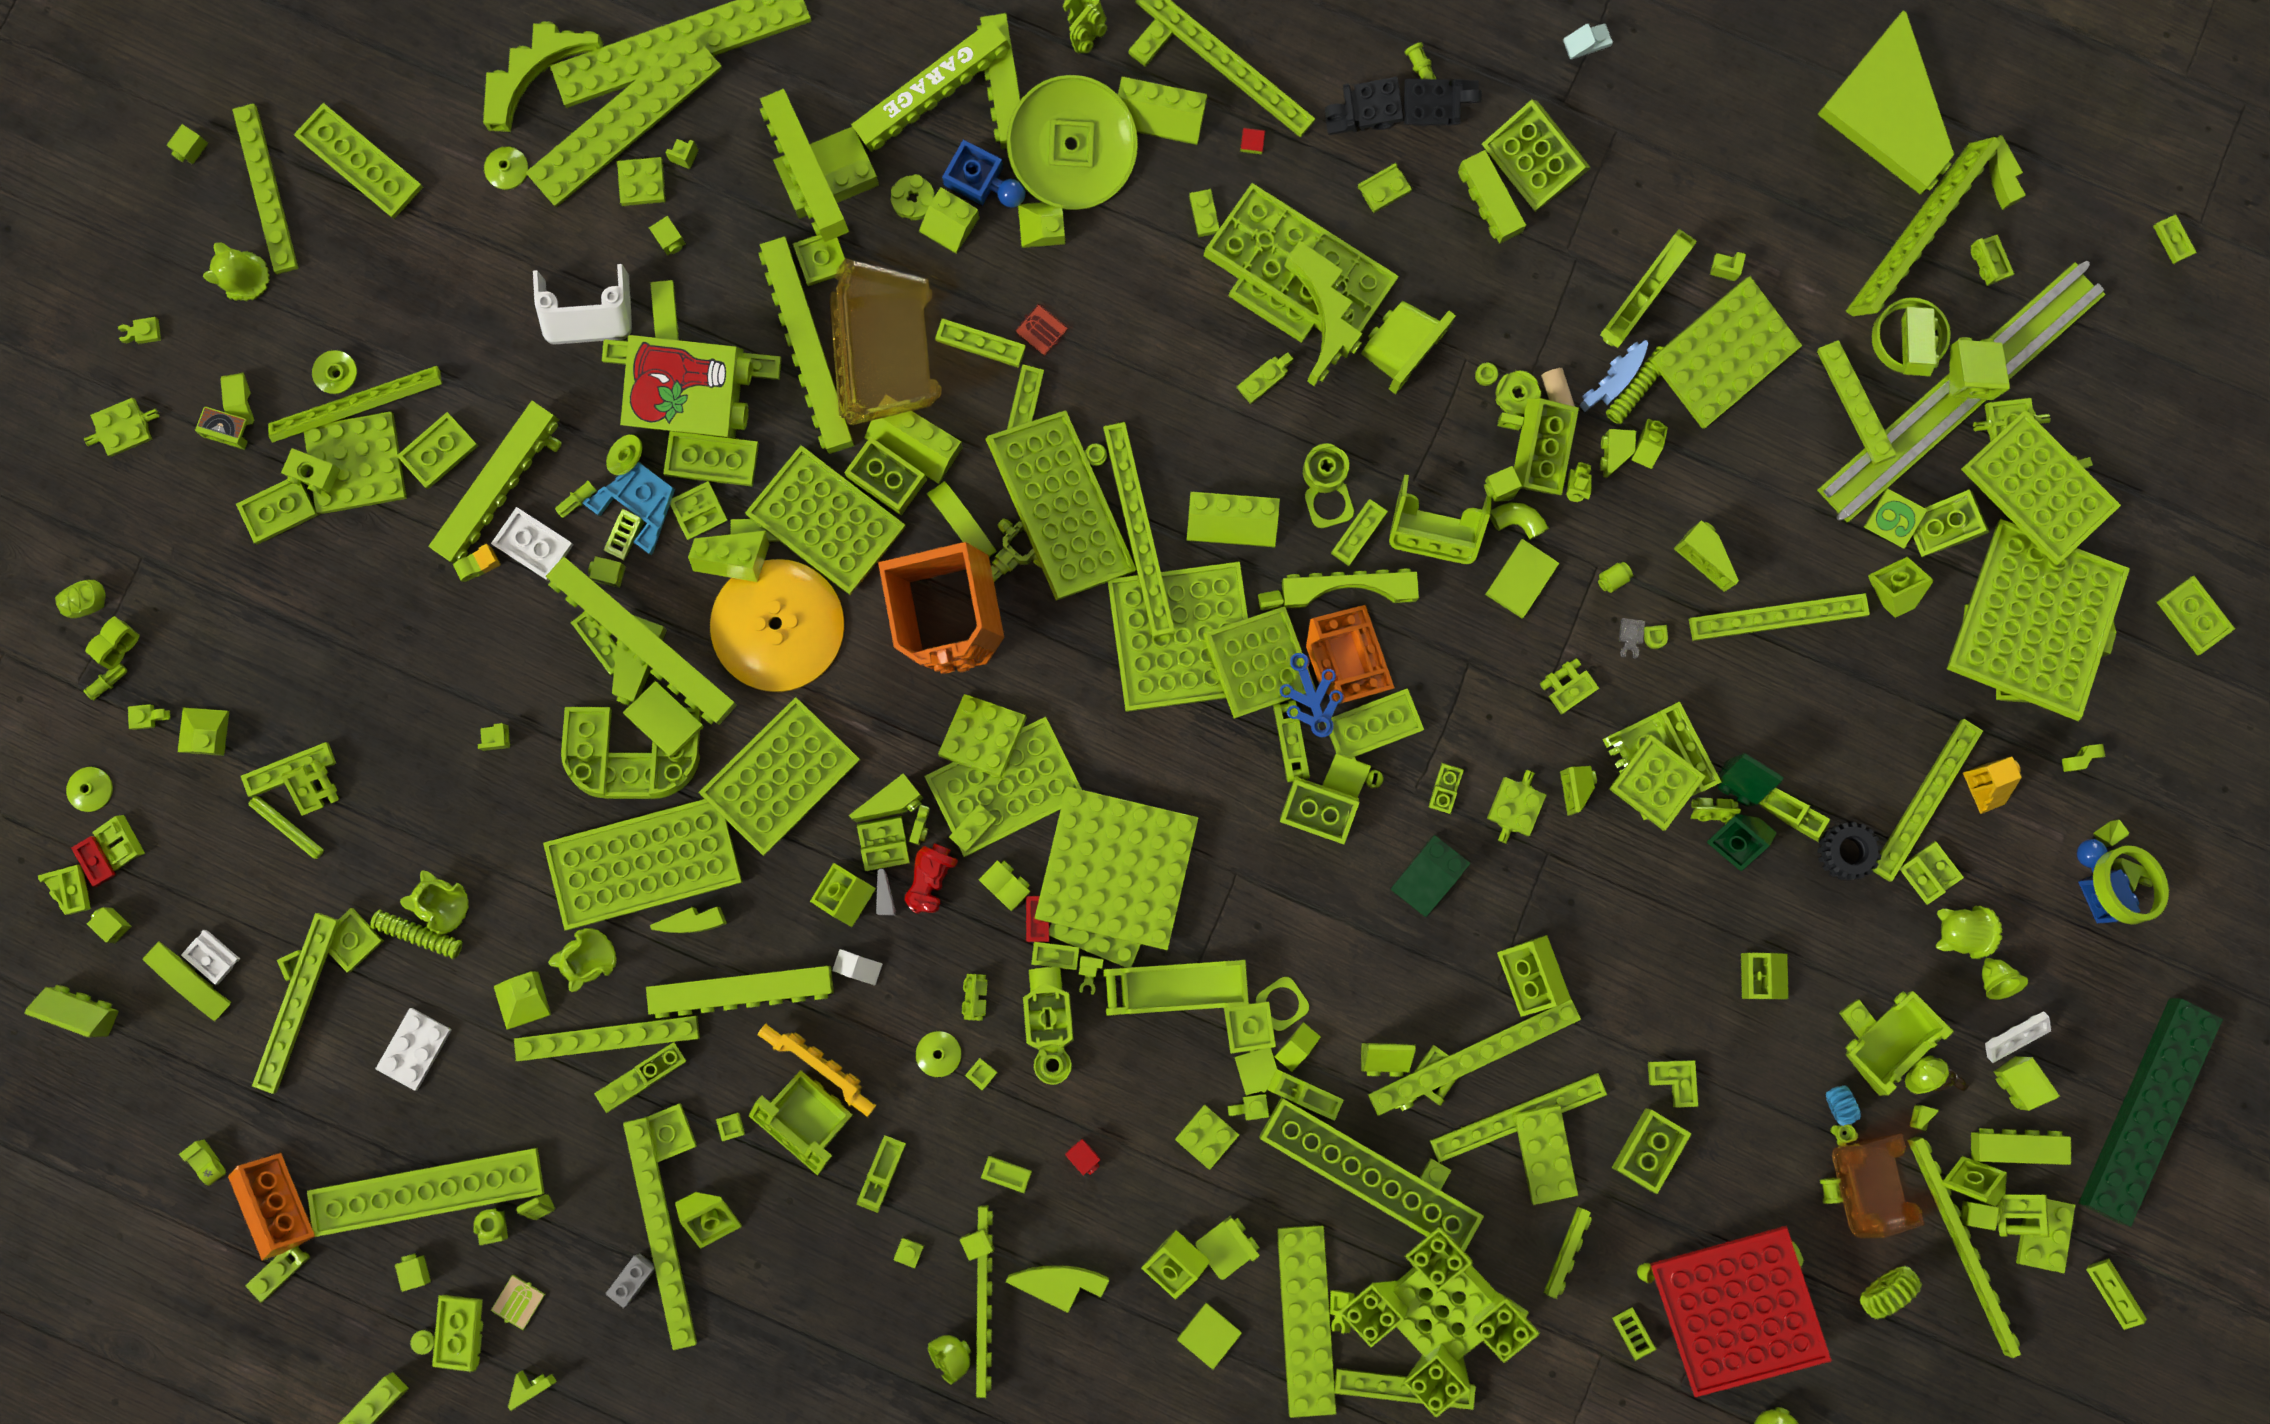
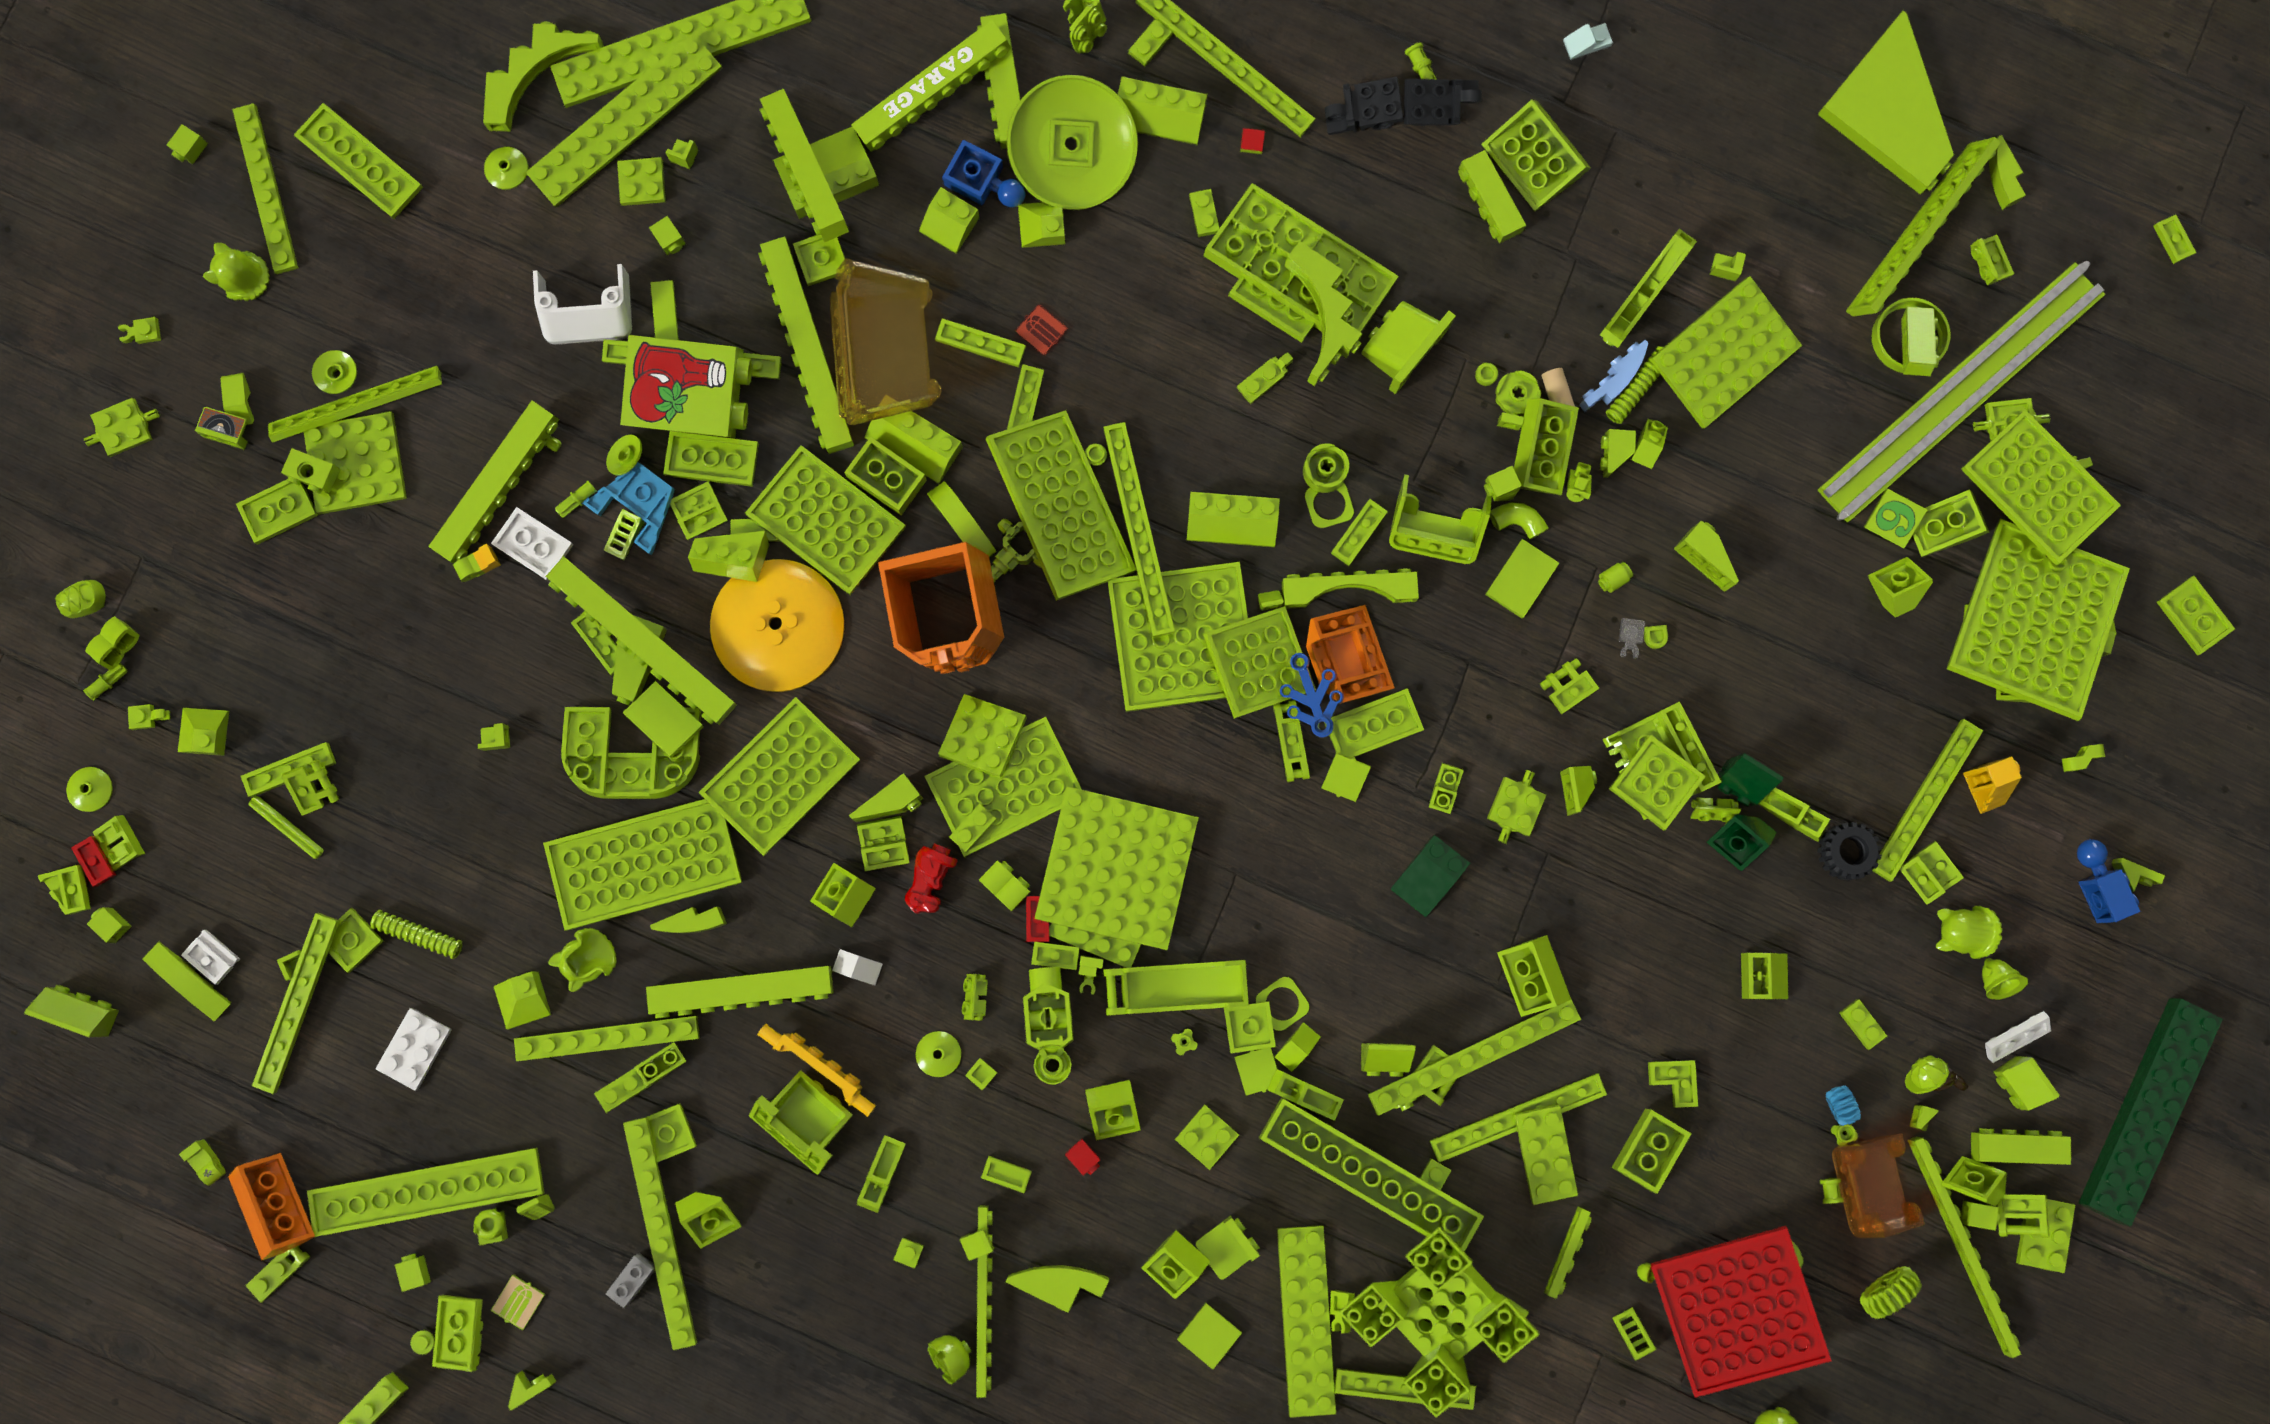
(437, 450): lime plate -> none
(437, 903): lime hair -> none
(606, 571): lime brick -> none
(730, 1126): lime tile -> none
(885, 901): light grey slope -> none
(900, 193): lime plate -> none
(919, 831): lime plate -> none
(1112, 1110): none -> lime slope
(1190, 1043): none -> lime plate
(1253, 1107): lime plate -> none
(1319, 810): lime brick -> none
(1370, 776): lime hinge -> none
(1384, 188): lime plate -> none
(1779, 617): lime plate -> none
(1856, 403): lime plate -> none
(1896, 1042): lime windscreen -> none
(1977, 369): lime slope -> none
(2105, 892): lime piece -> none
(2111, 833): lime slope -> none
(2116, 1294): lime plate -> none

